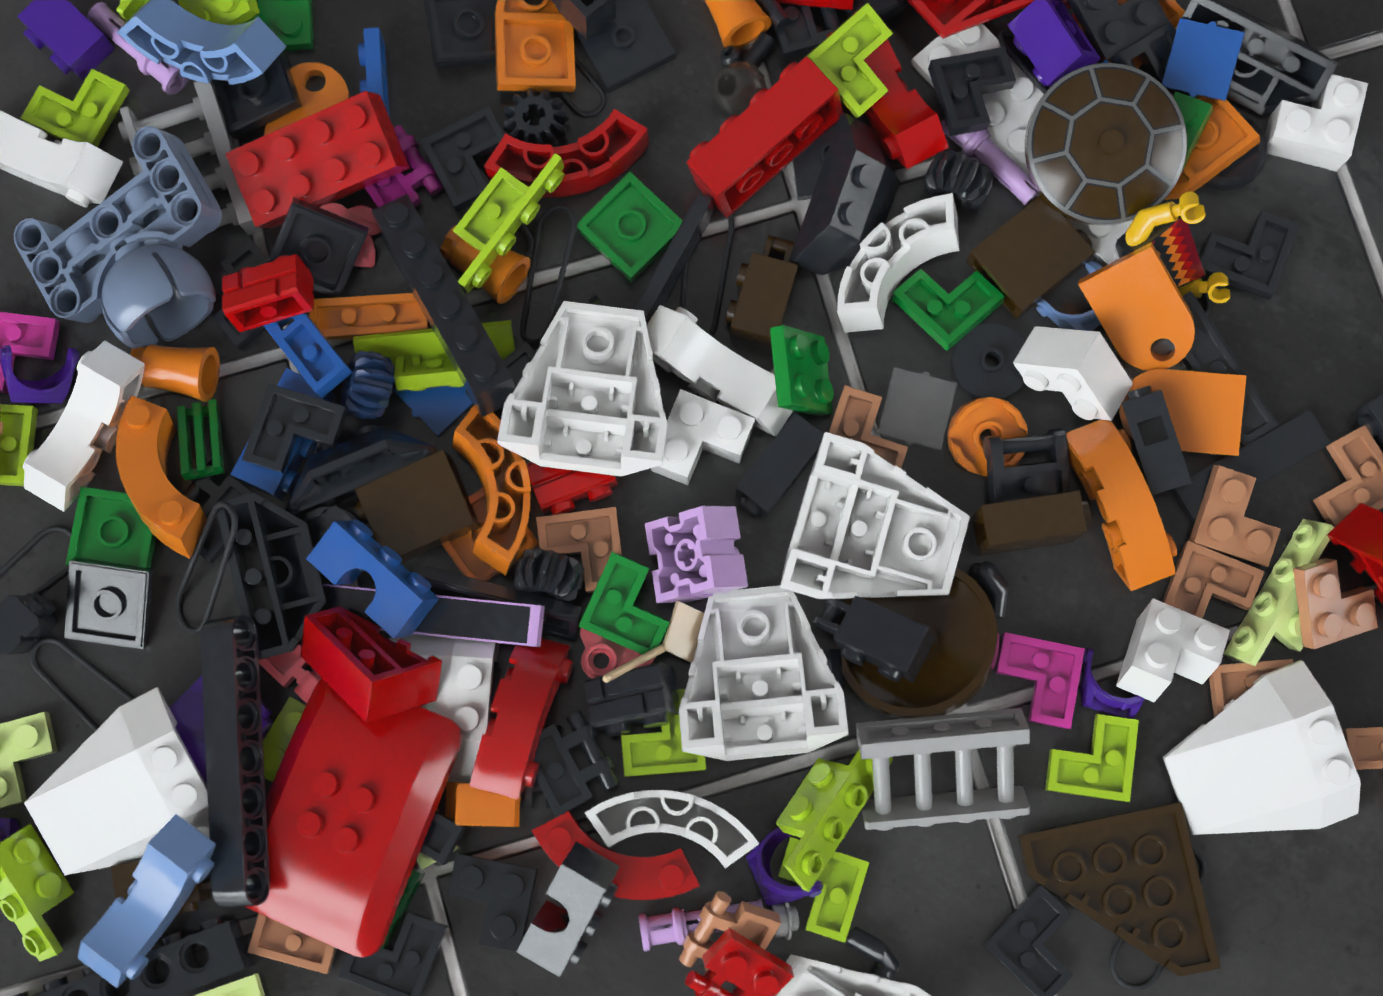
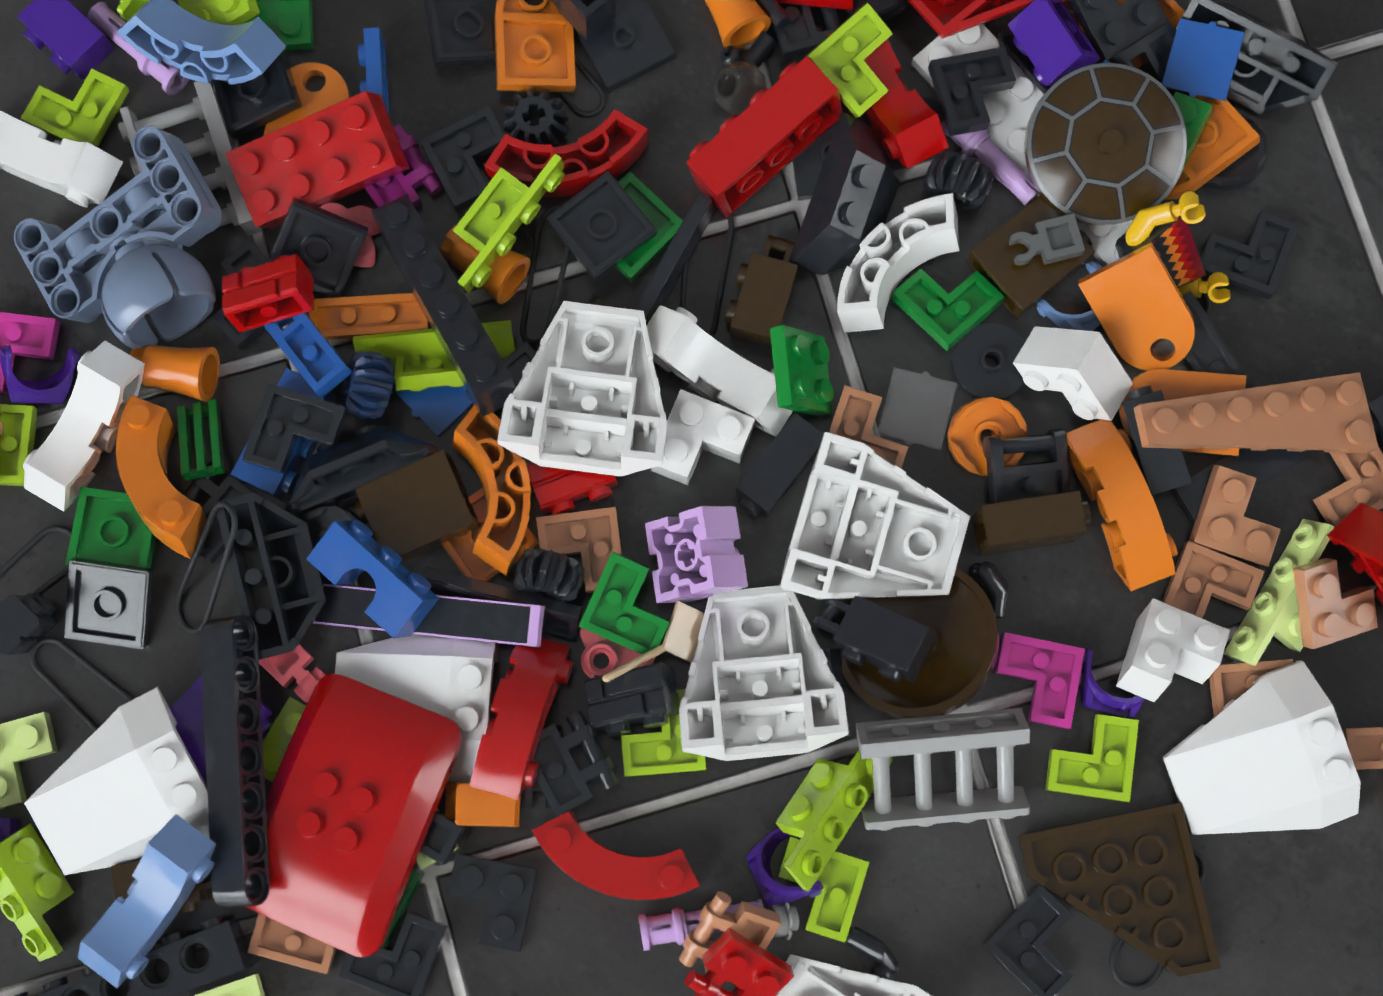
(365, 667): red wedge -> none
(581, 886): arch -> none
(601, 225): none -> black plate
(674, 814): white brick -> none
(1053, 239): none -> dark grey plate
(1291, 416): none -> nougat wing
(1318, 133): white brick -> none

